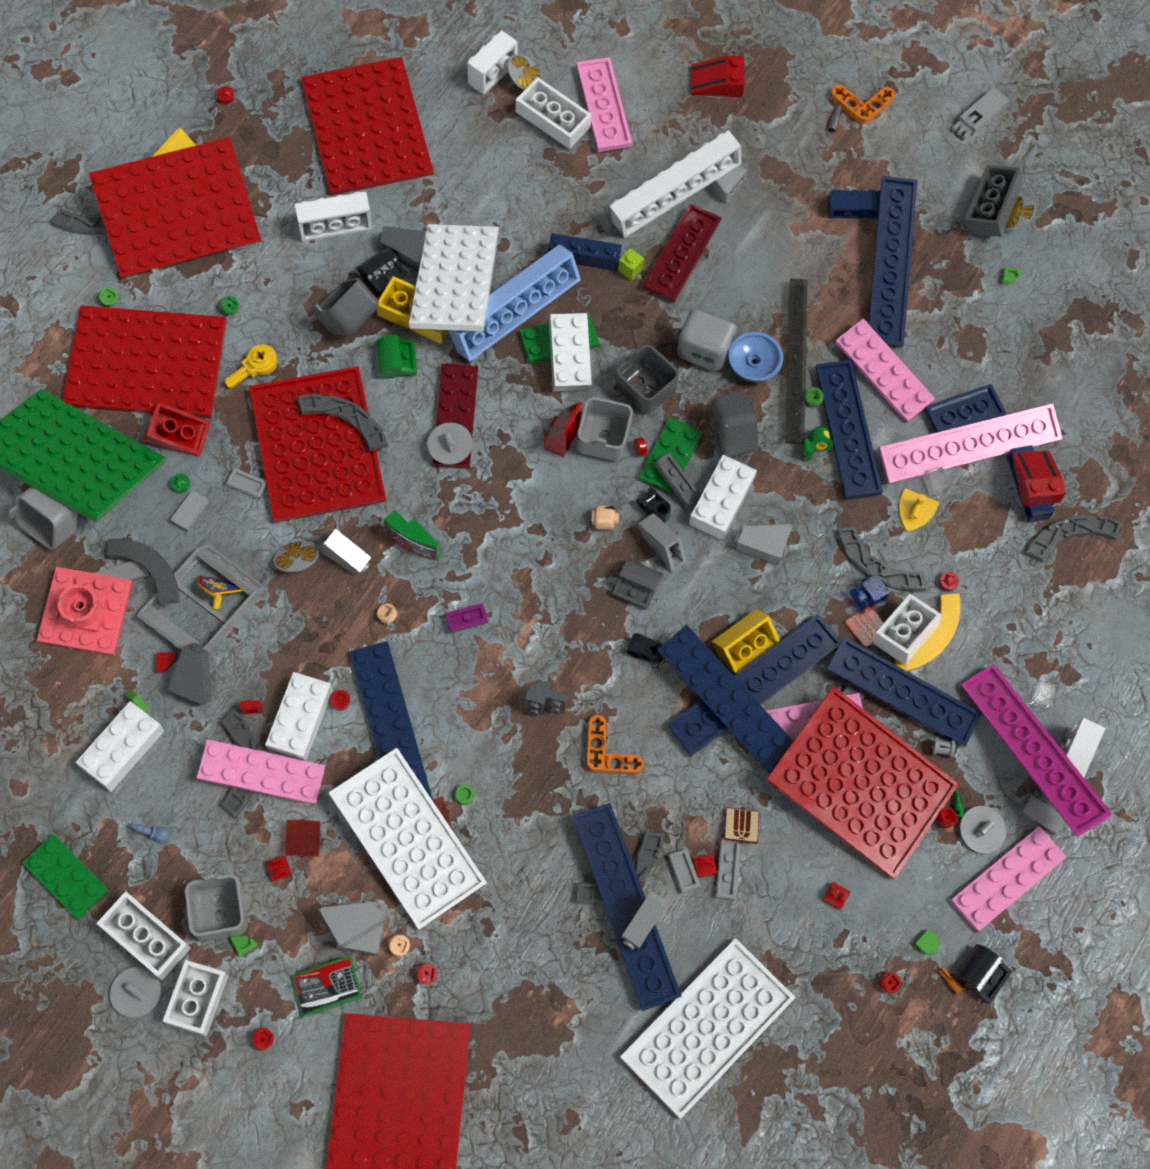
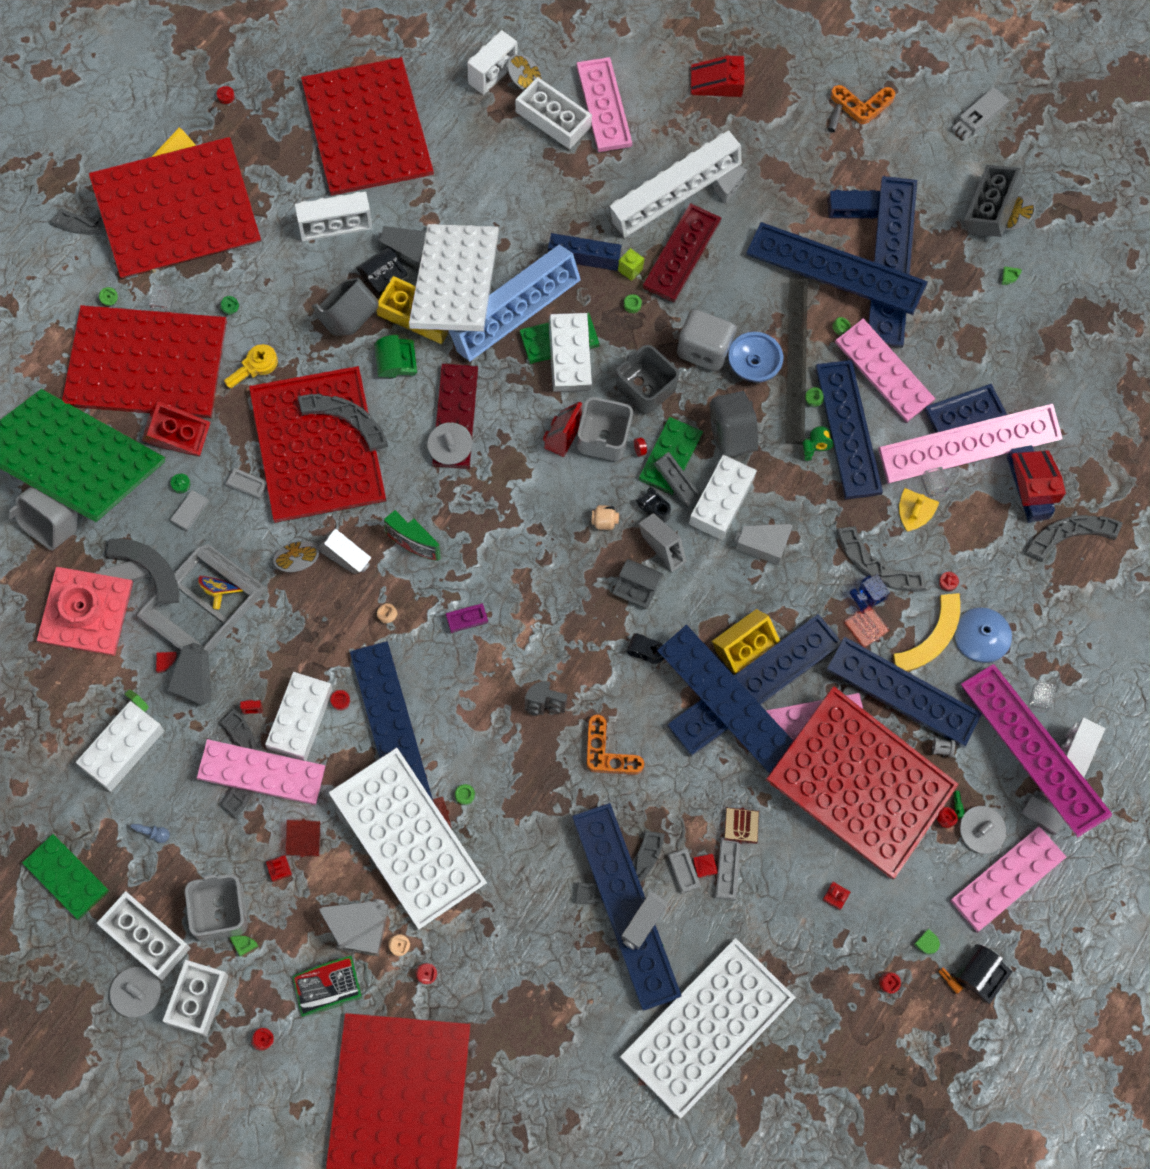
(632, 303): none -> bright green tile
(837, 268): none -> dark blue plate
(841, 325): none -> bright green tile
(907, 629): white brick -> none
(980, 645): none -> medium blue dish

